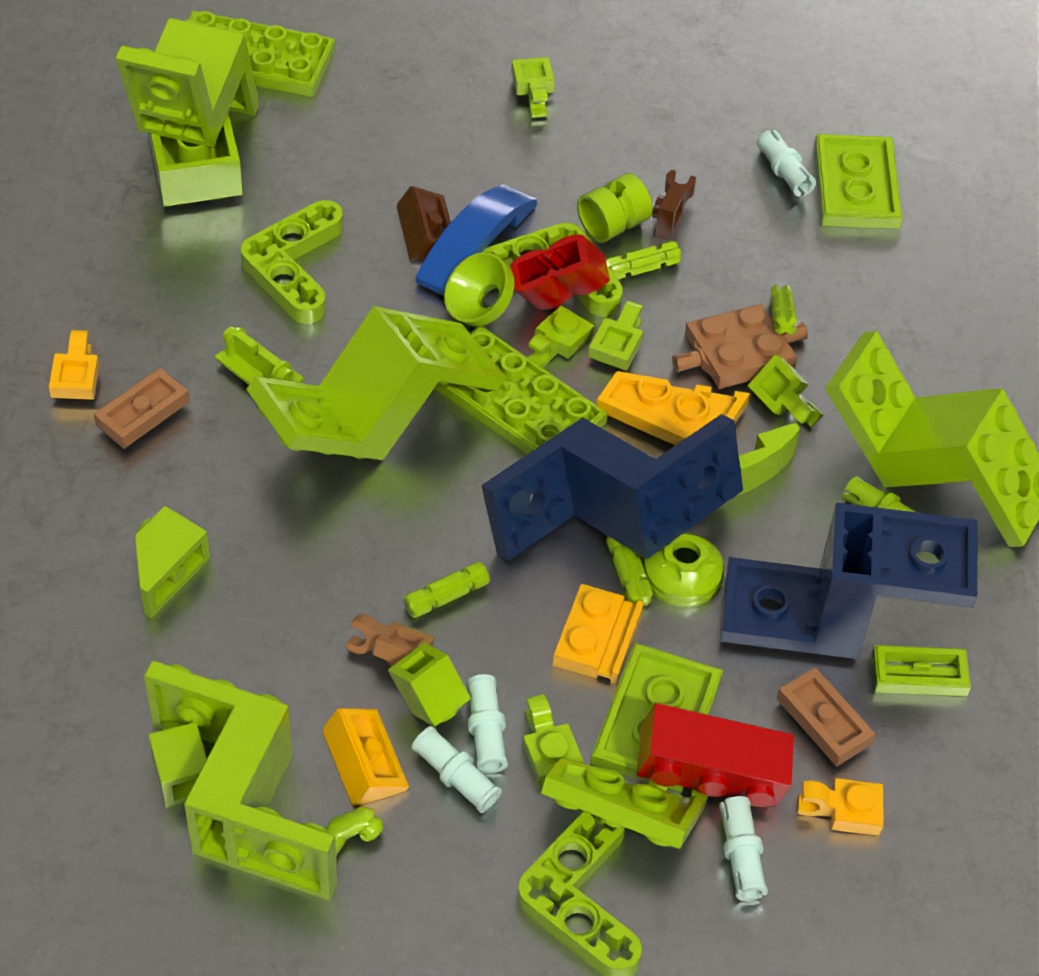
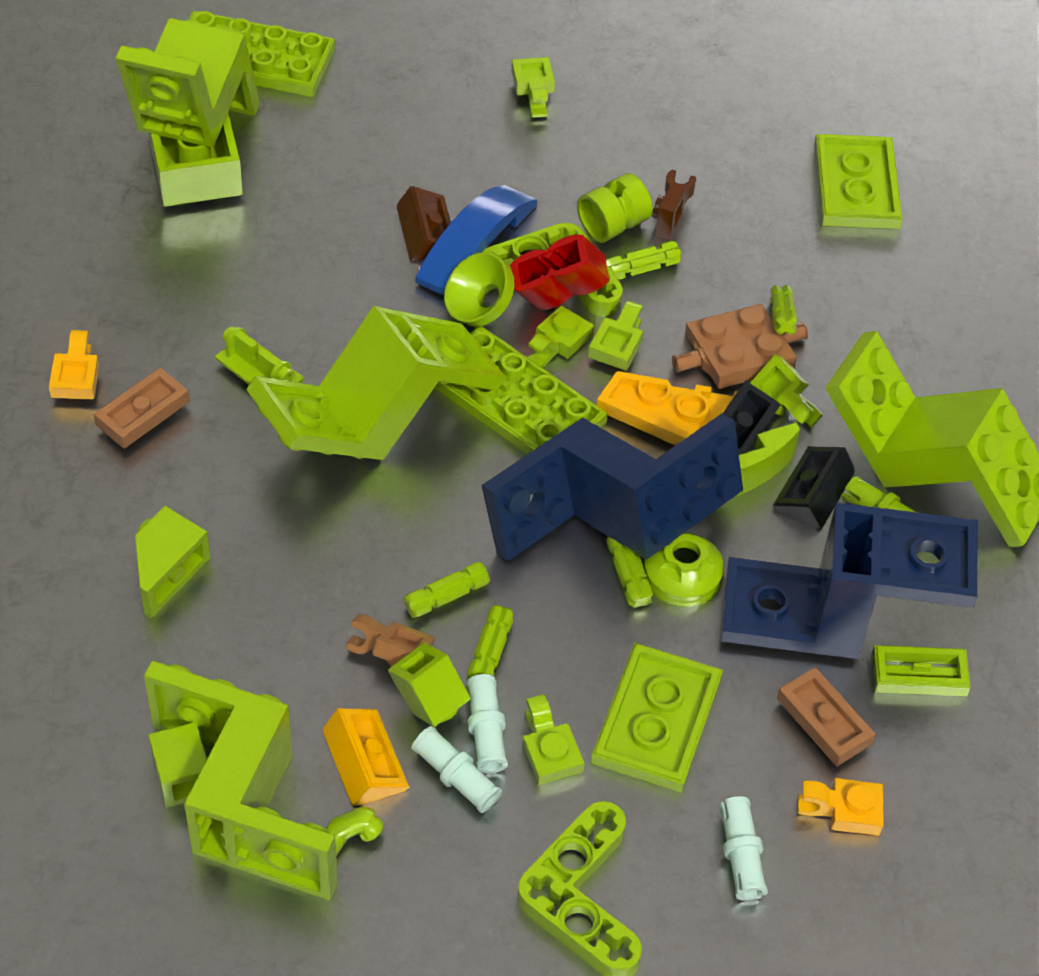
(267, 261): lime beam -> none
(491, 641): none -> lime axle
(598, 633): yellow plate -> none
(640, 807): lime wing -> none
(715, 755): red brick -> none
(752, 413): none -> black slope
(786, 163): light aqua pin -> none
(815, 485): none -> black slope

